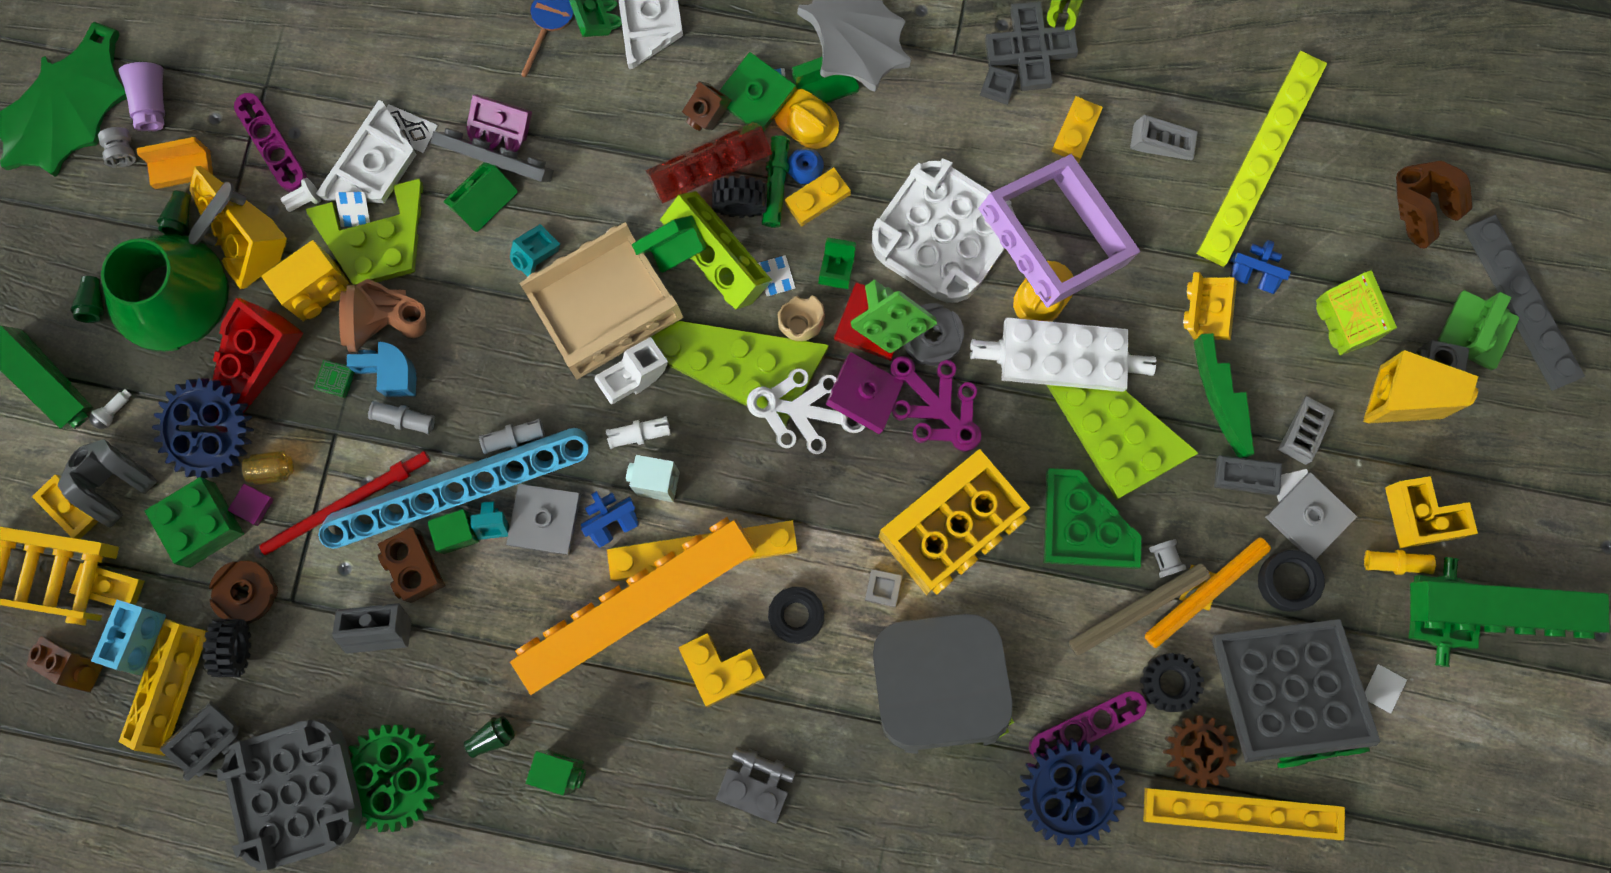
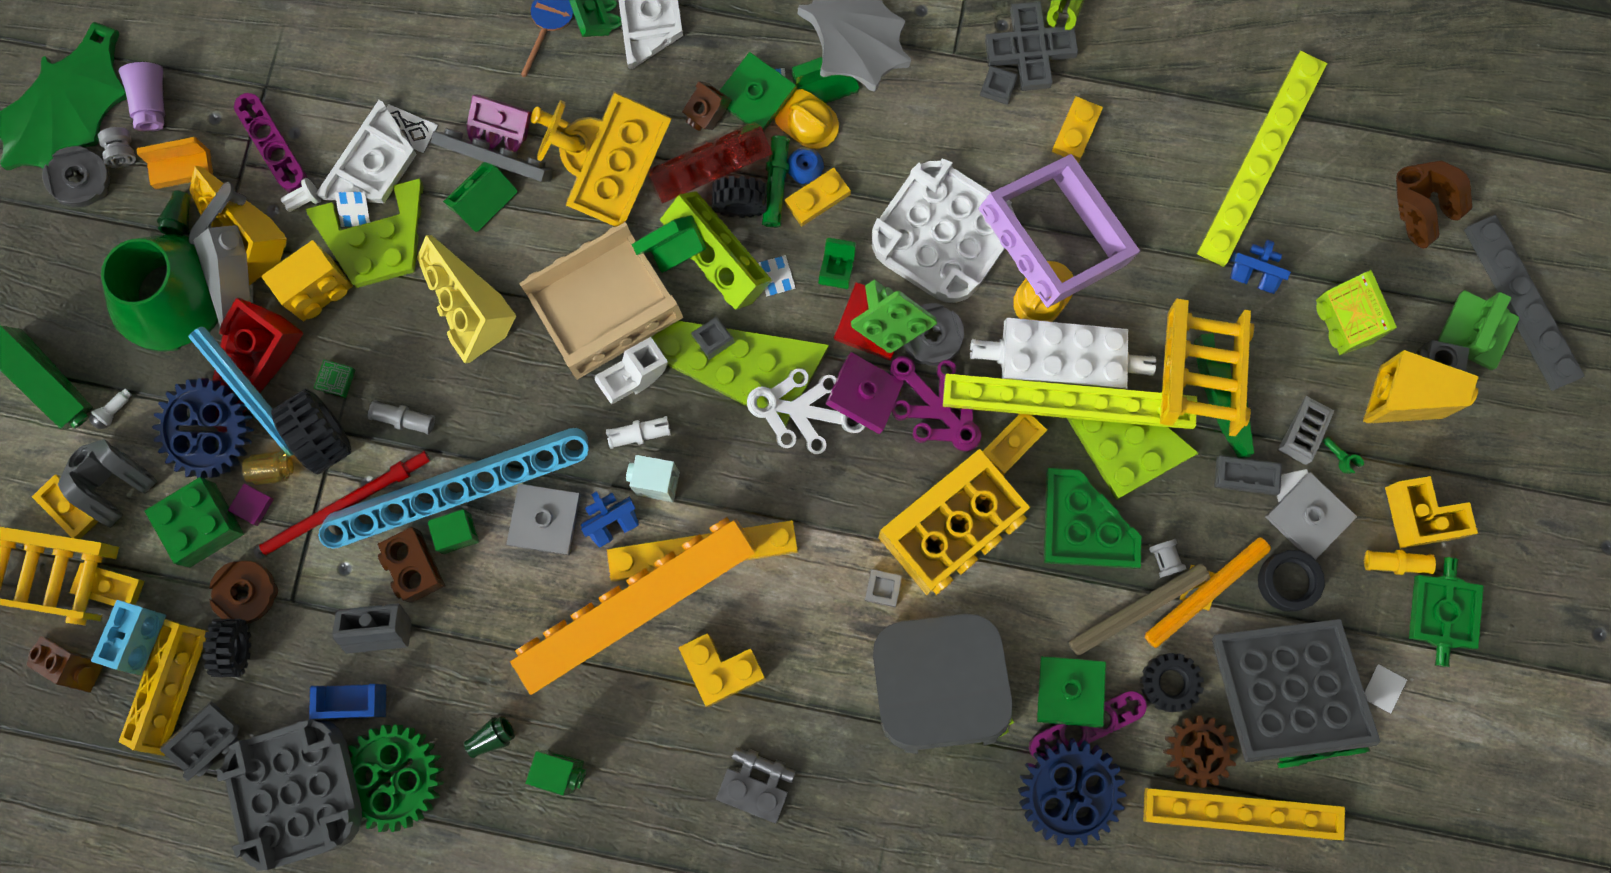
(61, 168): none -> flat silver plate
(88, 301): dark green cone -> none
(224, 266): none -> light grey slope
(237, 382): none -> medium azure axle
(311, 431): none -> black tyre
(347, 701): none -> blue panel
(370, 307): nougat piece -> none
(394, 369): dark azure brick -> none
(471, 306): none -> light yellow wedge
(489, 522): teal tile -> none
(511, 436): light grey pin -> none
(533, 249): teal bracket -> none
(611, 160): none -> yellow plate
(712, 337): none -> dark grey tile
(794, 634): black tyre -> none
(801, 318): tan hair -> none
(1014, 442): none -> yellow plate
(1058, 400): none -> neon yellow plate
(1071, 692): none -> green plate
(1147, 143): light grey slope -> none
(1176, 376): none -> yellow fence
(1210, 306): yellow bracket -> none
(1343, 457): none -> green hand
(1509, 608): green brick -> none

